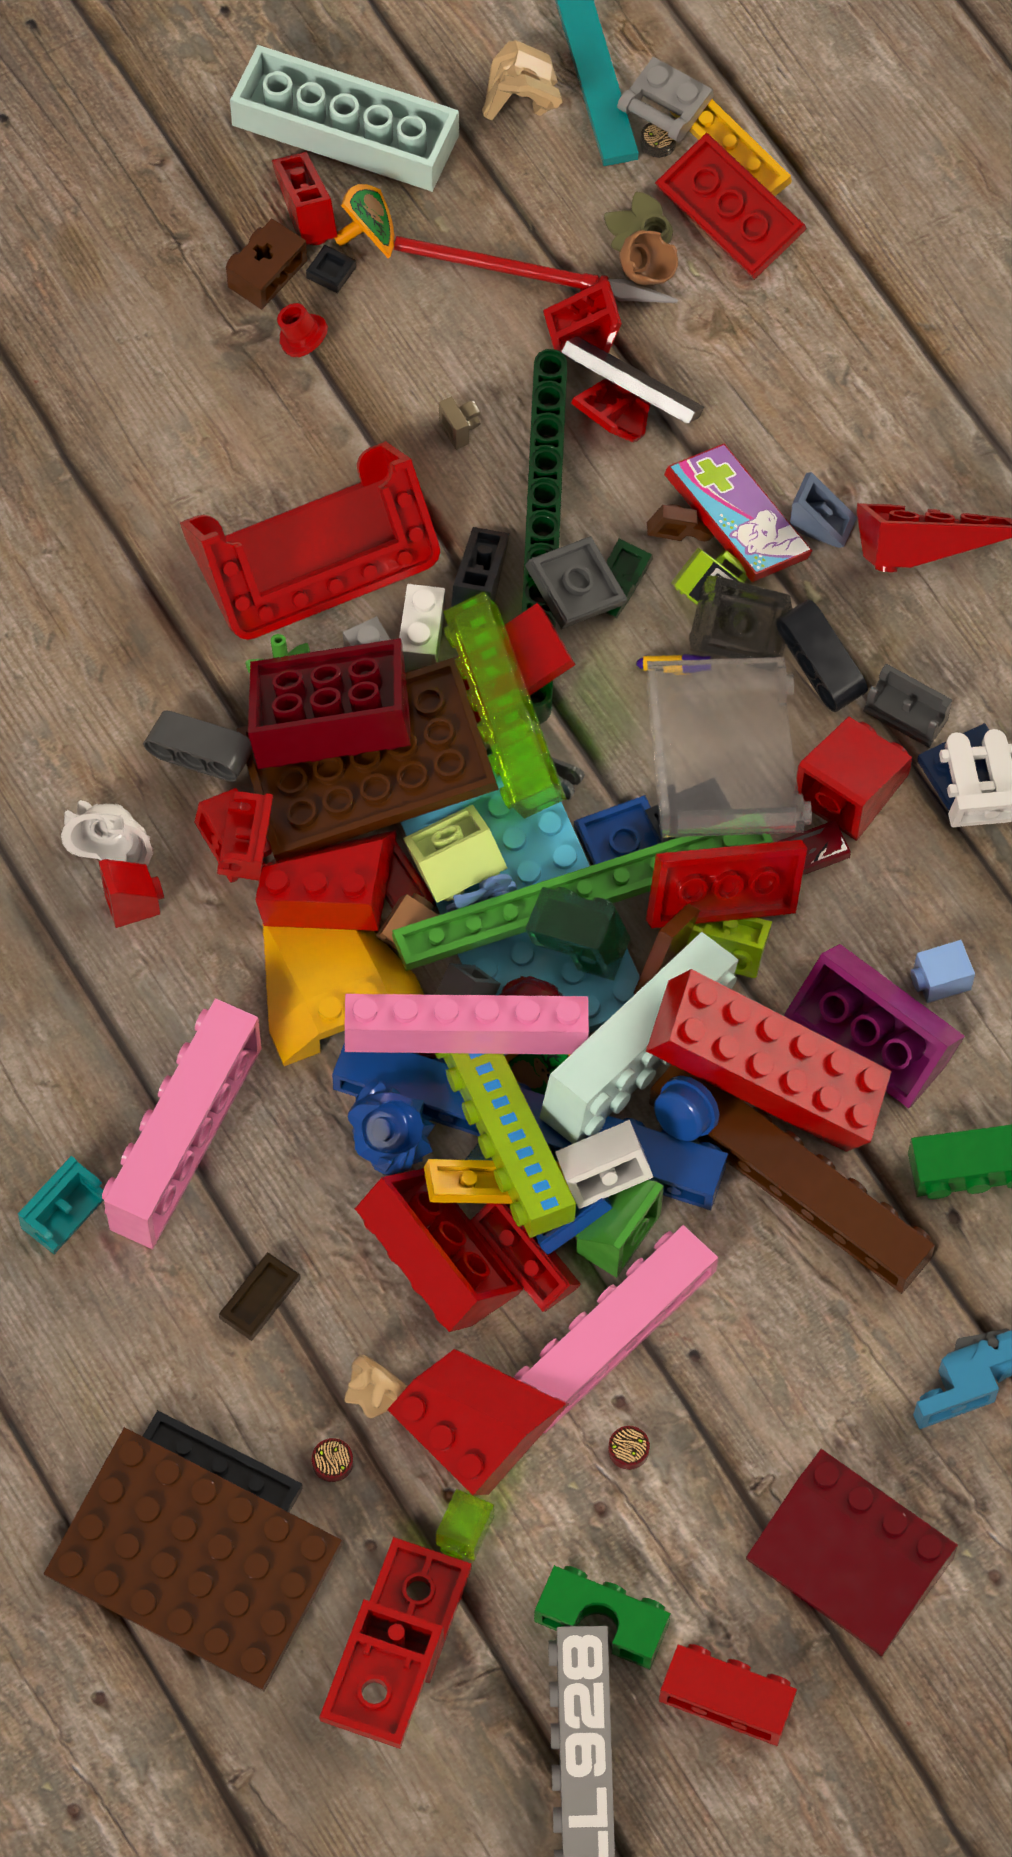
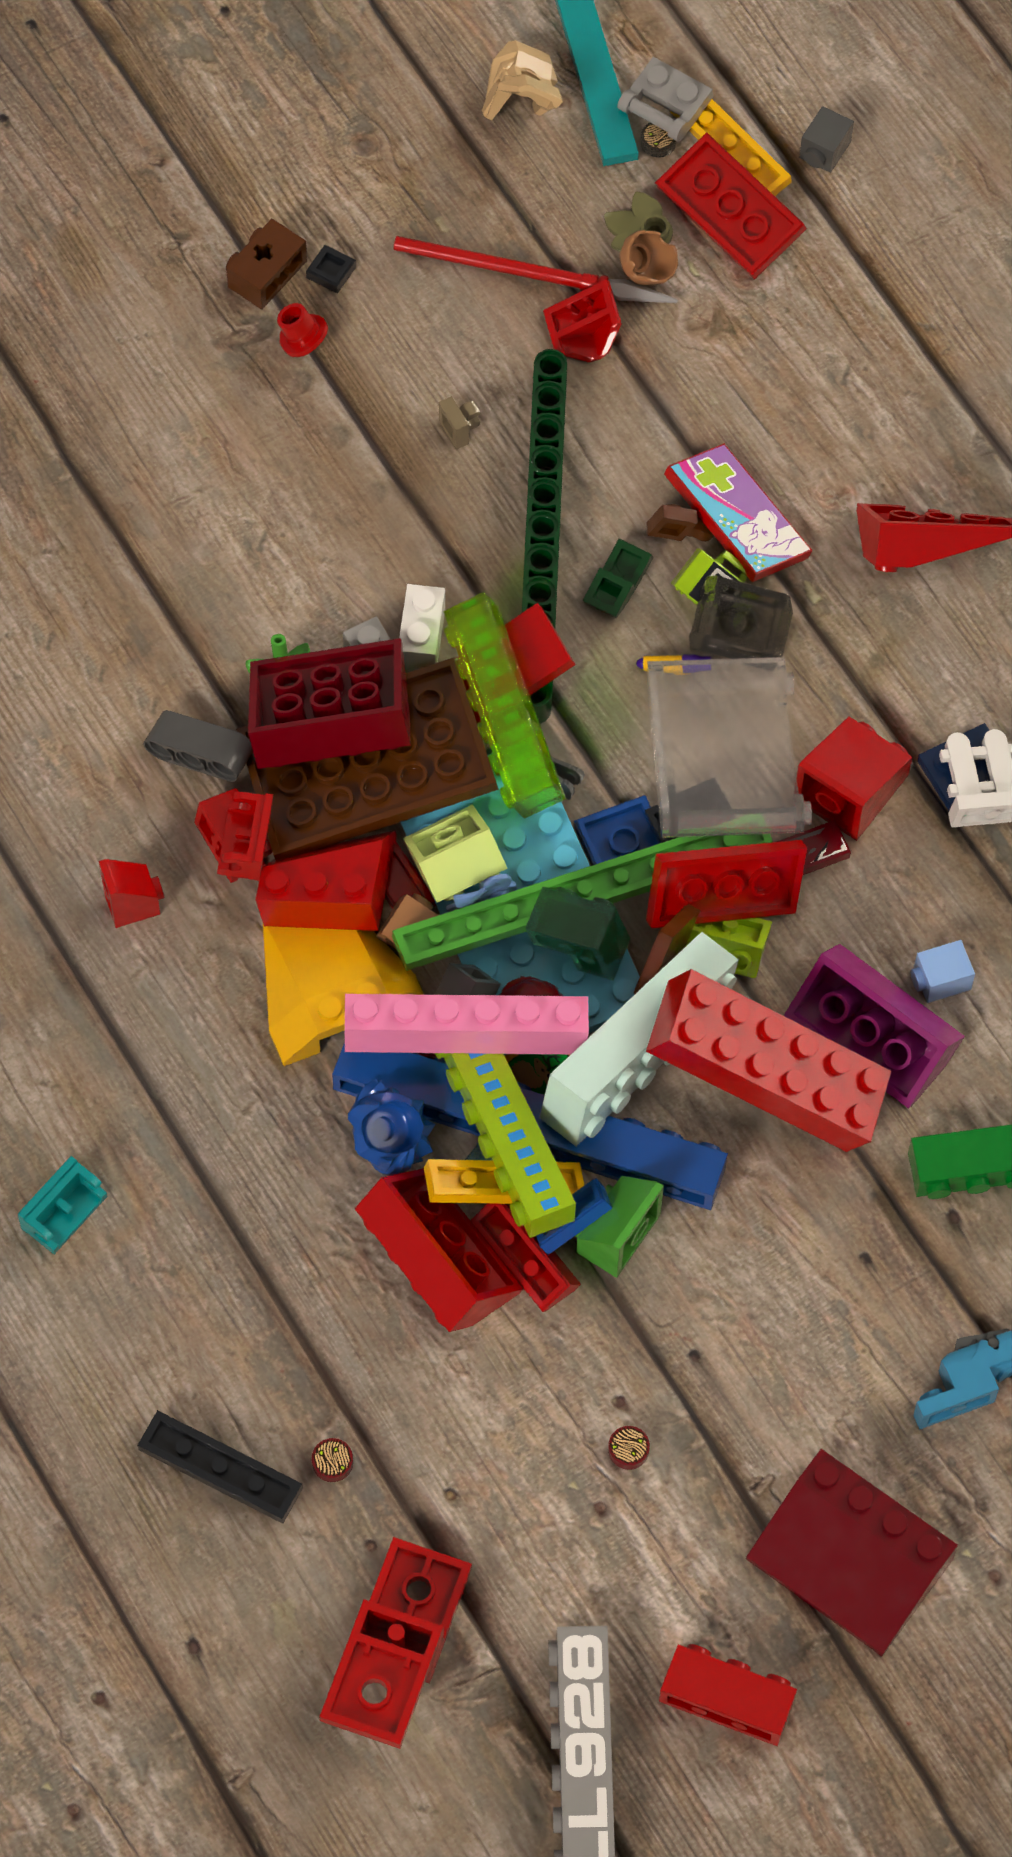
(105, 833): white helmet -> none
(182, 1123): bright pink brick -> none
(194, 1558): reddish brown plate -> none
(259, 1296): dark brown tile -> none
(305, 198): red slope -> none
(320, 549): red windscreen -> none
(344, 118): light aqua brick -> none
(368, 215): shield -> none
(372, 1387): tan piece -> none
(464, 1525): clear neon green brick -> none
(474, 1418): red wedge -> none
(480, 565): black slope -> none
(572, 1597): green arch -> none
(576, 582): dark grey tile -> none
(604, 1164): white brick -> none
(614, 409): red slope -> none
(621, 1318): bright pink brick -> none
(632, 379): tile -> none
(686, 1109): blue piece -> none
(814, 1188): reddish brown brick -> none
(820, 513): sand blue slope -> none
(821, 655): black beam -> none
(826, 139): none -> dark grey brick
(908, 705): dark grey hinge -> none

